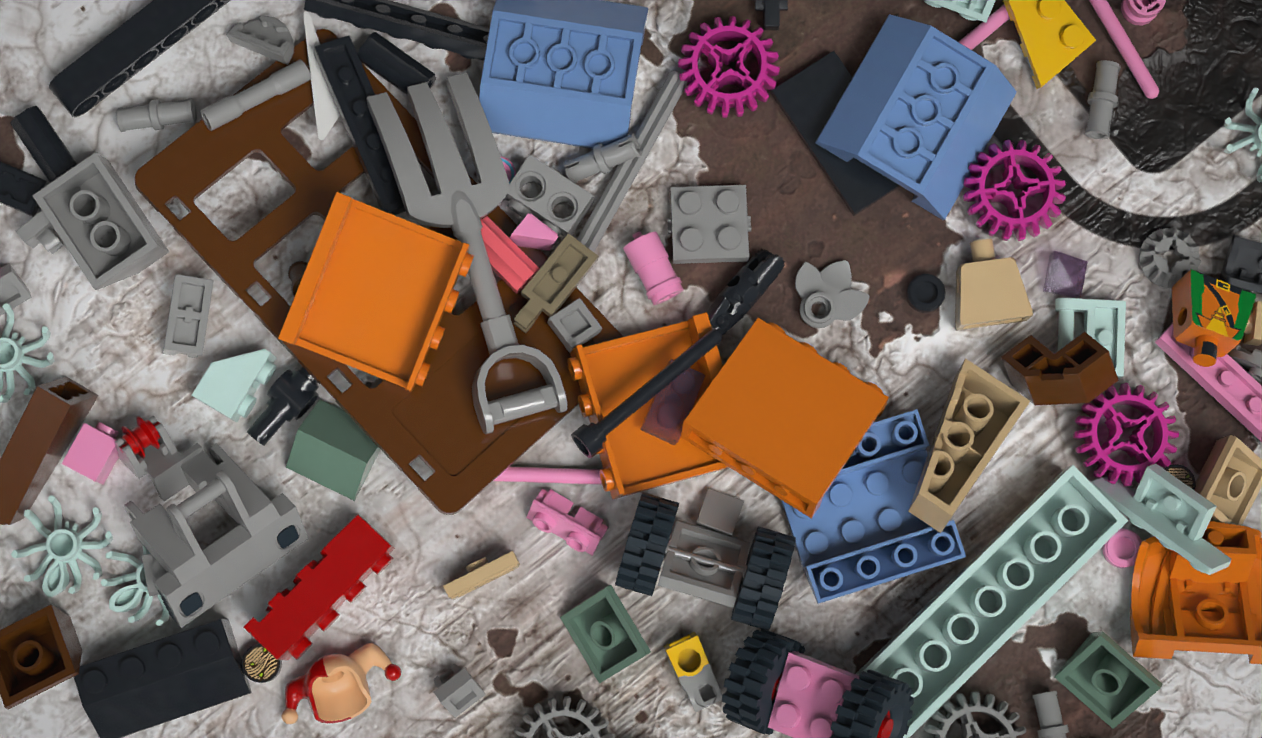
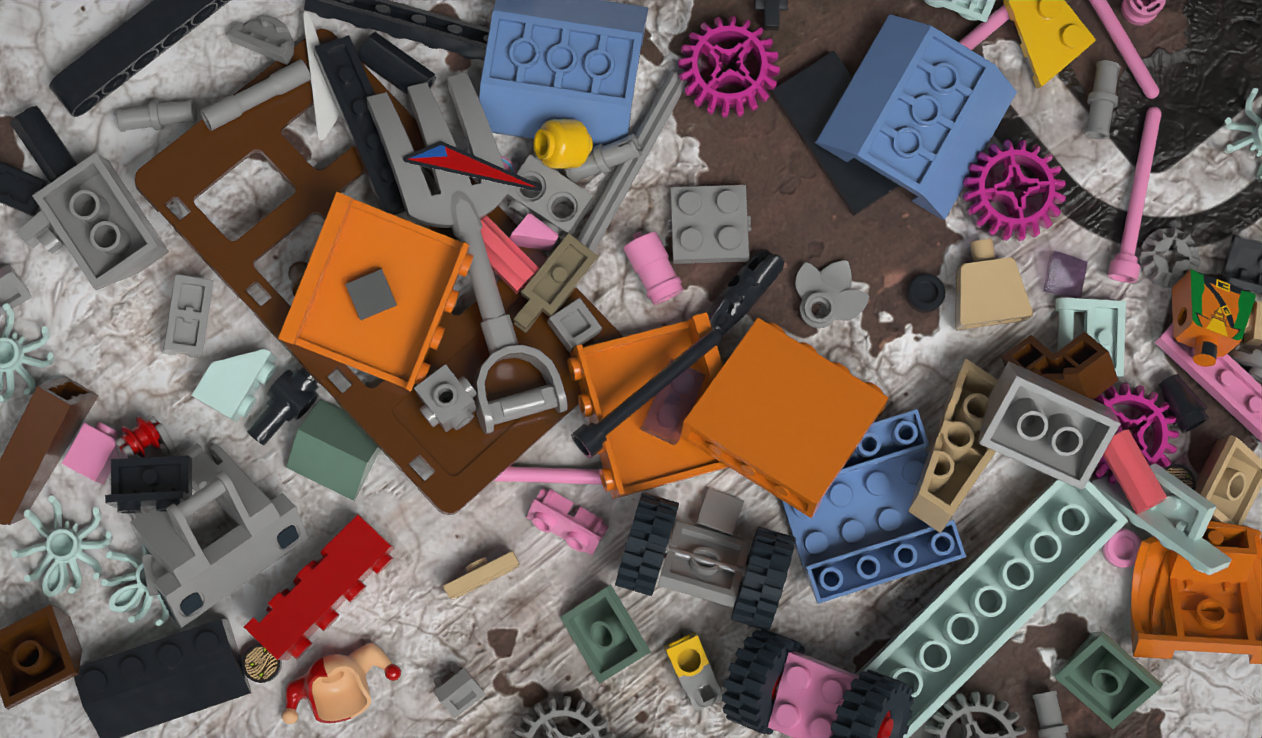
(149, 483): none -> black bracket
(371, 294): none -> dark grey tile
(443, 387): none -> light grey brick
(454, 160): none -> sticker
(563, 143): none -> yellow head
(1047, 426): none -> light grey slope
(1125, 266): none -> bright pink piece
(1133, 472): none -> coral axle
(1183, 404): none -> black cone

